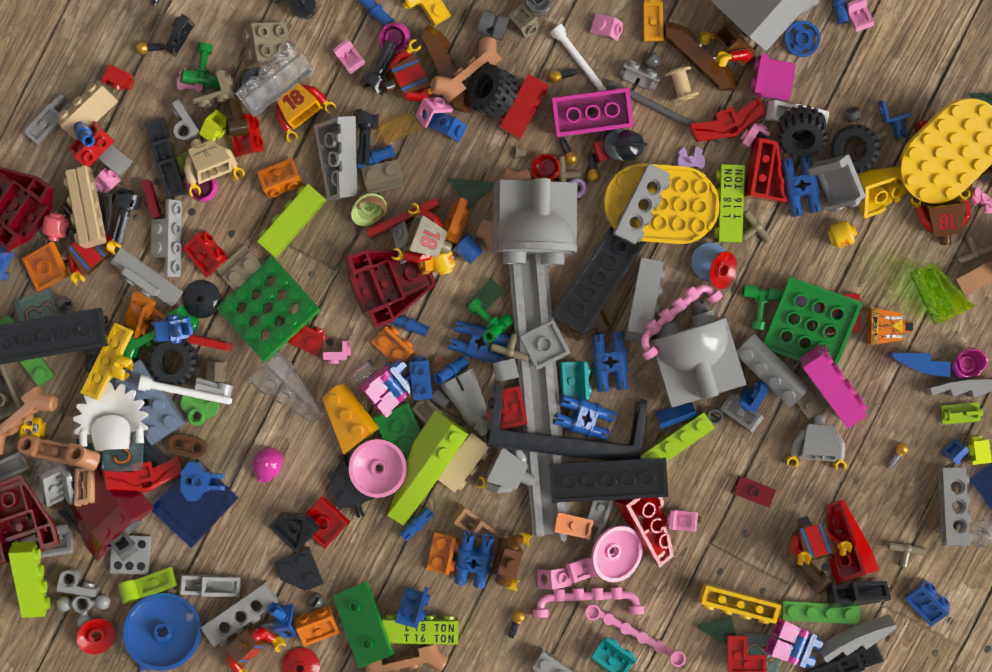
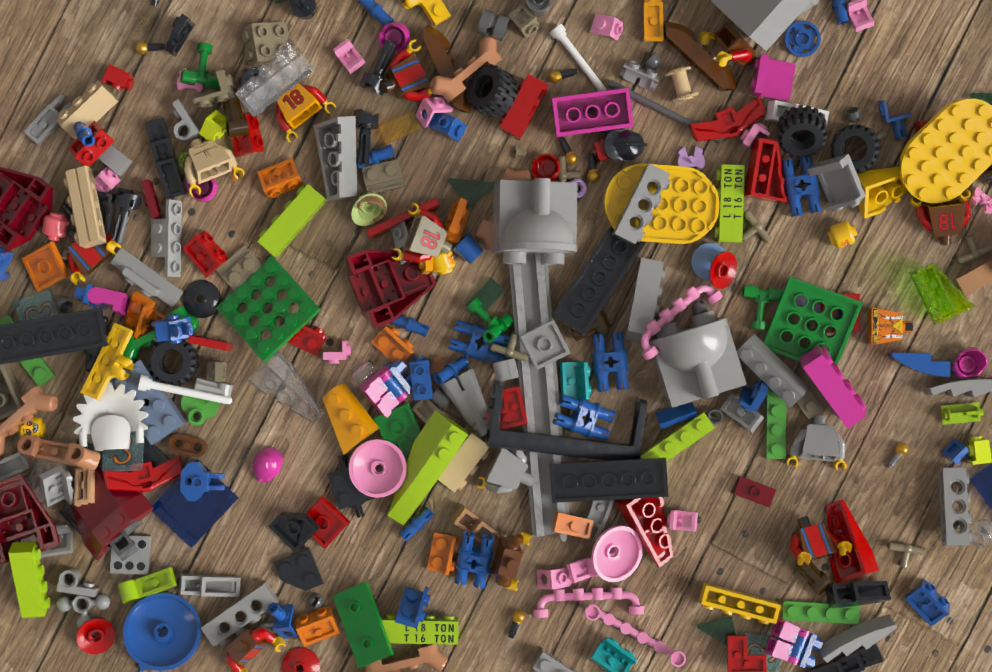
(103, 298): none -> dark pink hips
(775, 426): none -> bright green plate

